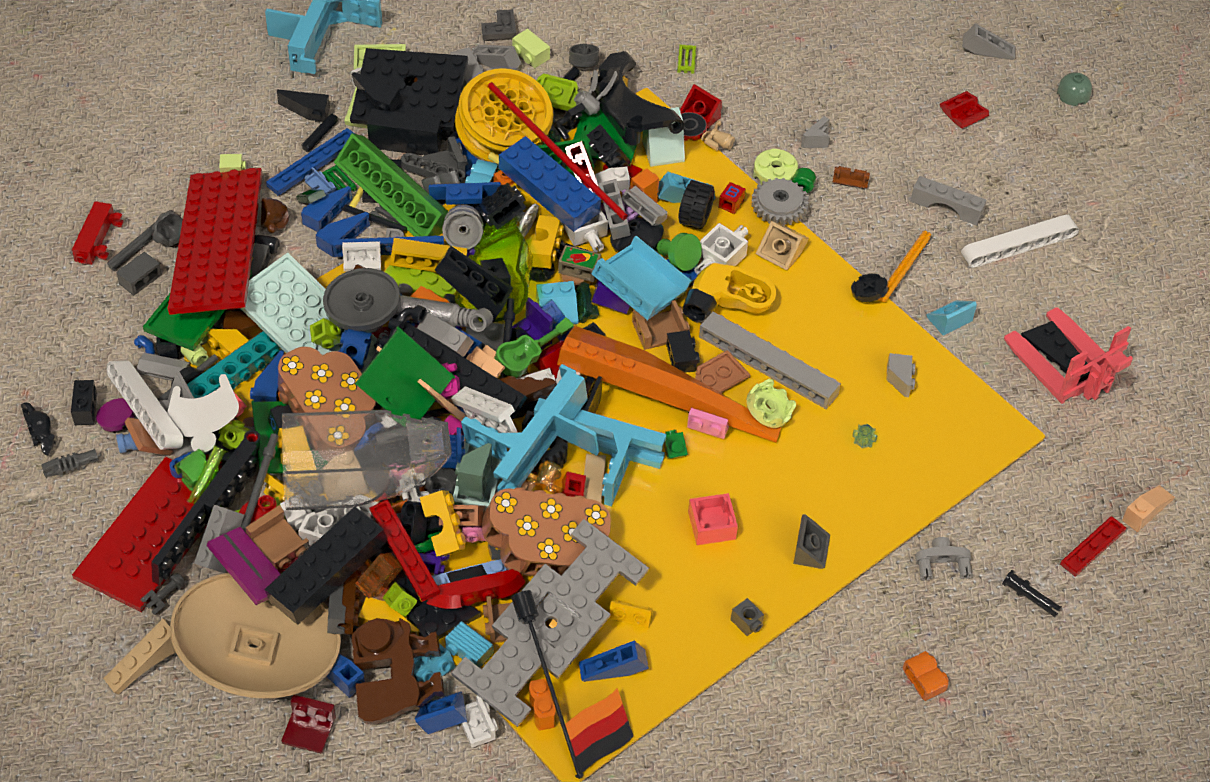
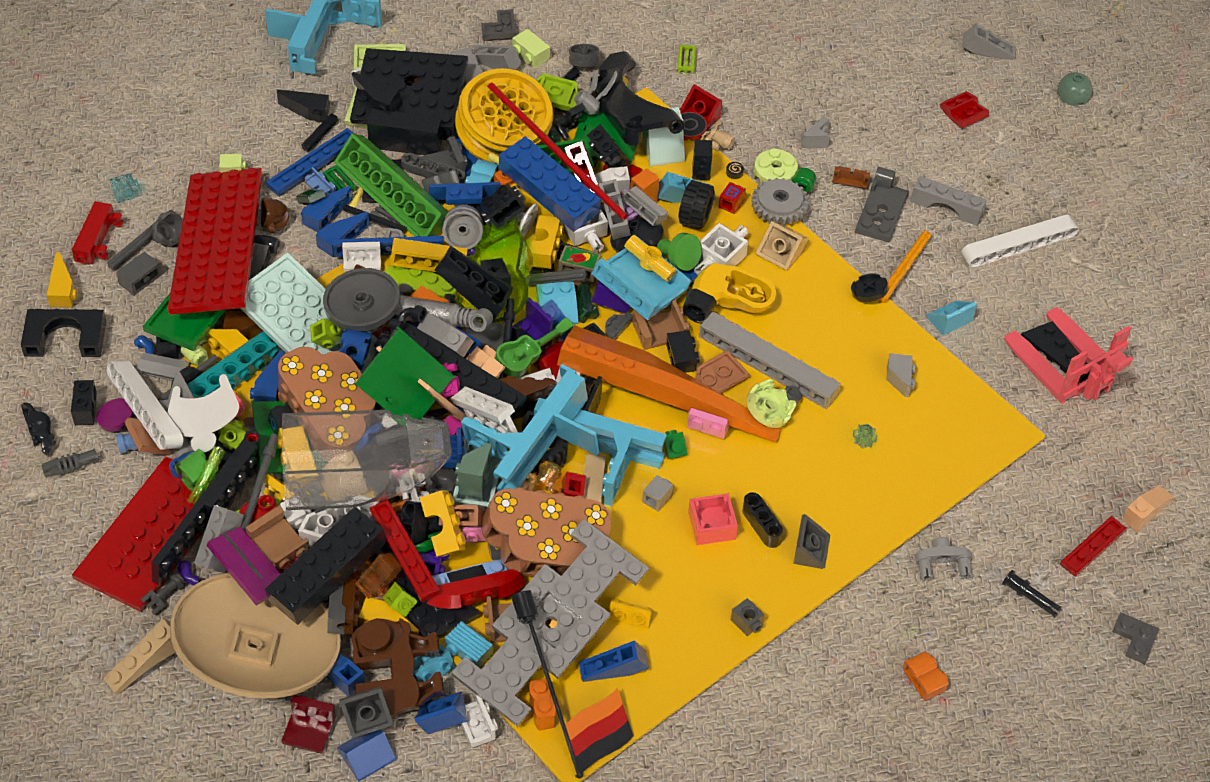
(42, 322): none -> black arch
(60, 288): none -> yellow slope
(124, 187): none -> clear light blue brick
(184, 570): none -> dark purple arm
(366, 712): none -> dark grey slope
(367, 754): none -> slope
(558, 276): none -> dark grey axle
(617, 324): none -> dark grey tile
(650, 258): none -> yellow piece
(657, 493): none -> light grey brick
(702, 160): none -> black brick
(734, 170): none -> tile
(760, 512): none -> black beam
(793, 394): none -> dark grey tile
(884, 197): none -> dark grey hinge
(1141, 636): none -> flat silver plate

